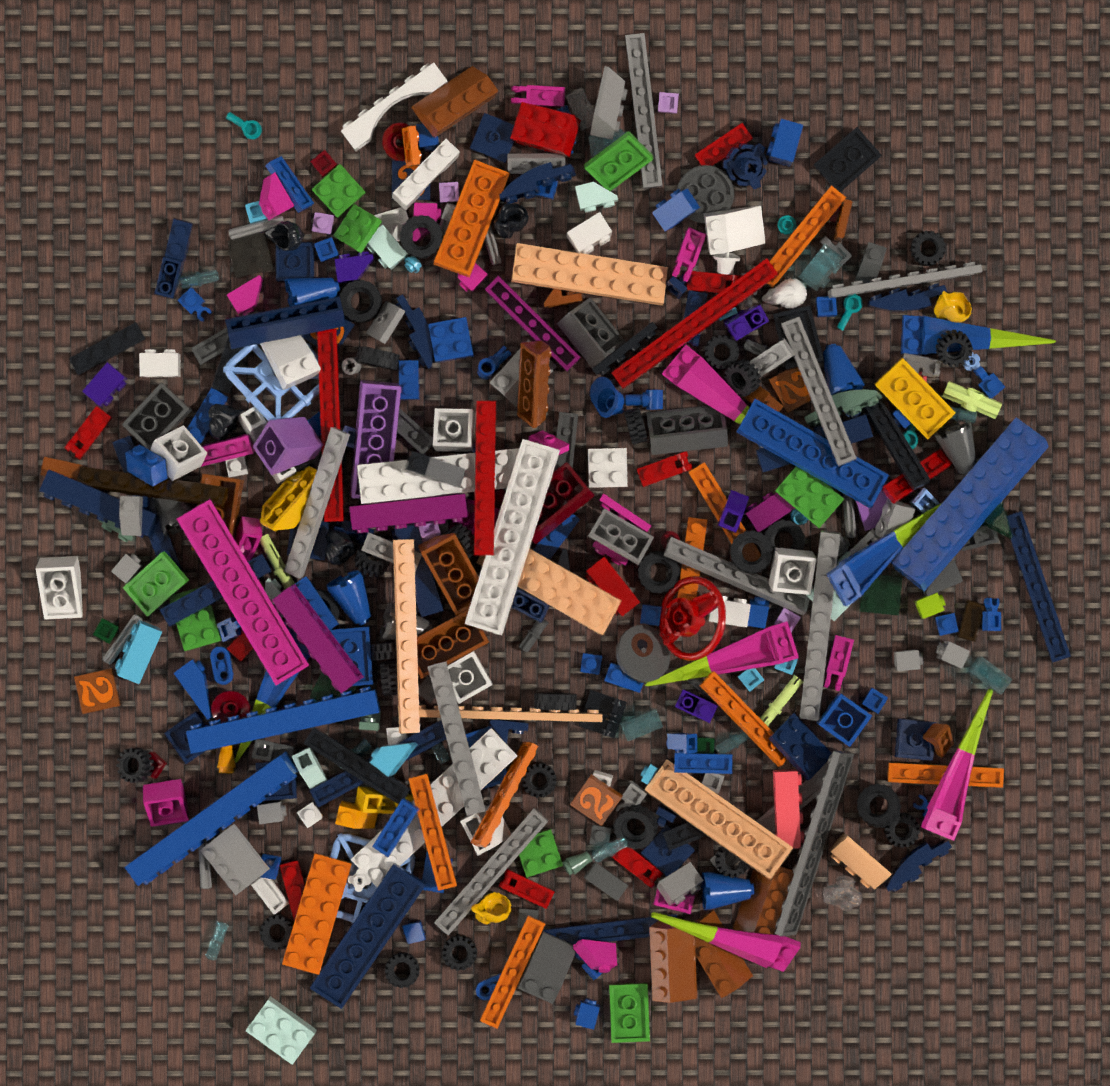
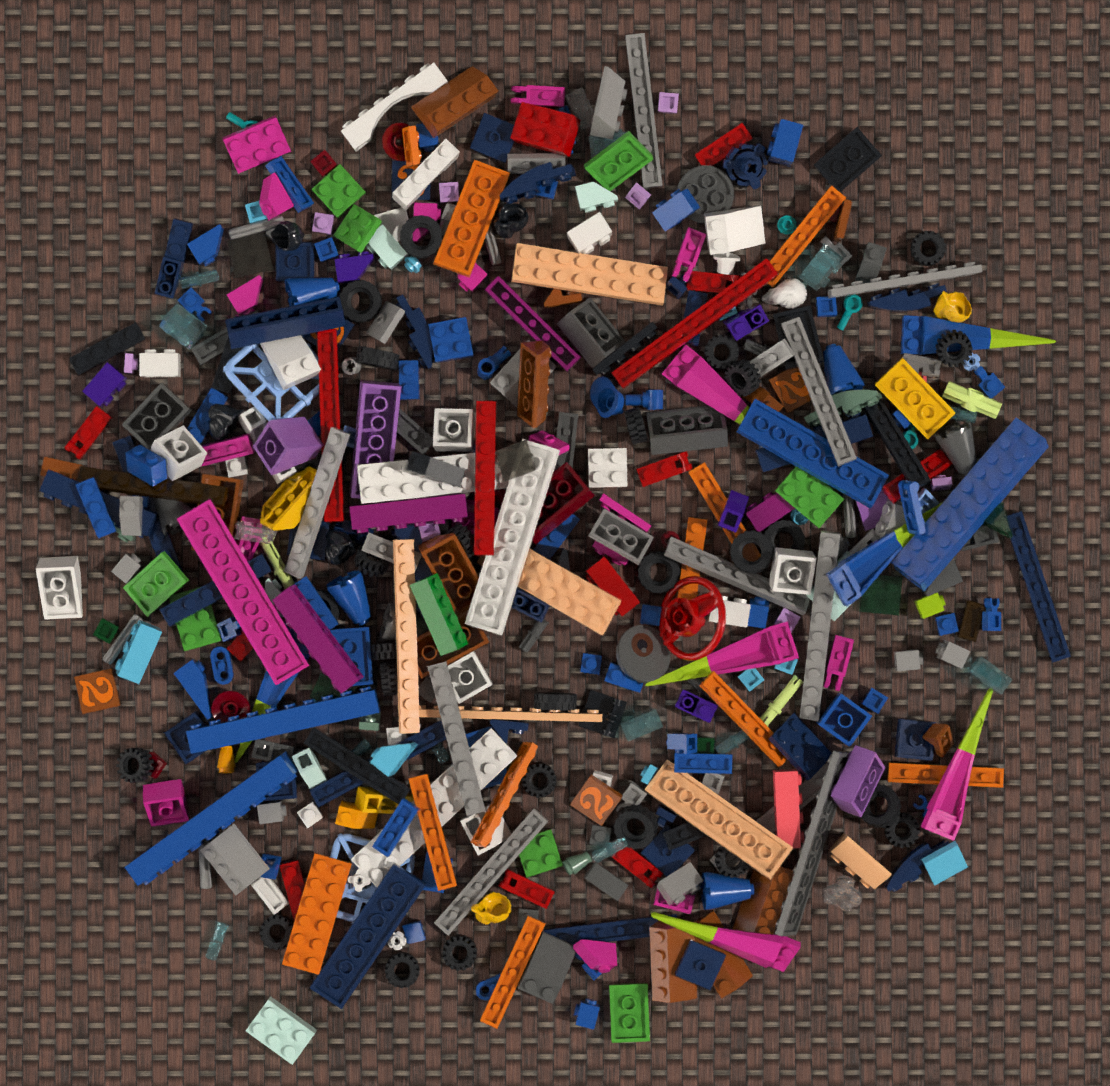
(96, 507): none -> blue plate
(131, 363): none -> lavender plate
(183, 326): none -> clear light blue brick
(207, 246): none -> blue slope
(256, 144): none -> dark pink plate
(260, 533): none -> clear hinge
(401, 940): none -> white plate
(439, 614): none -> green brick
(515, 460): none -> clear smoke piece
(638, 196): none -> lavender plate
(700, 964): none -> dark blue plate
(857, 781): none -> medium lavender brick
(911, 506): none -> blue plate
(941, 482): none -> lavender plate
(944, 863): none -> medium azure tile

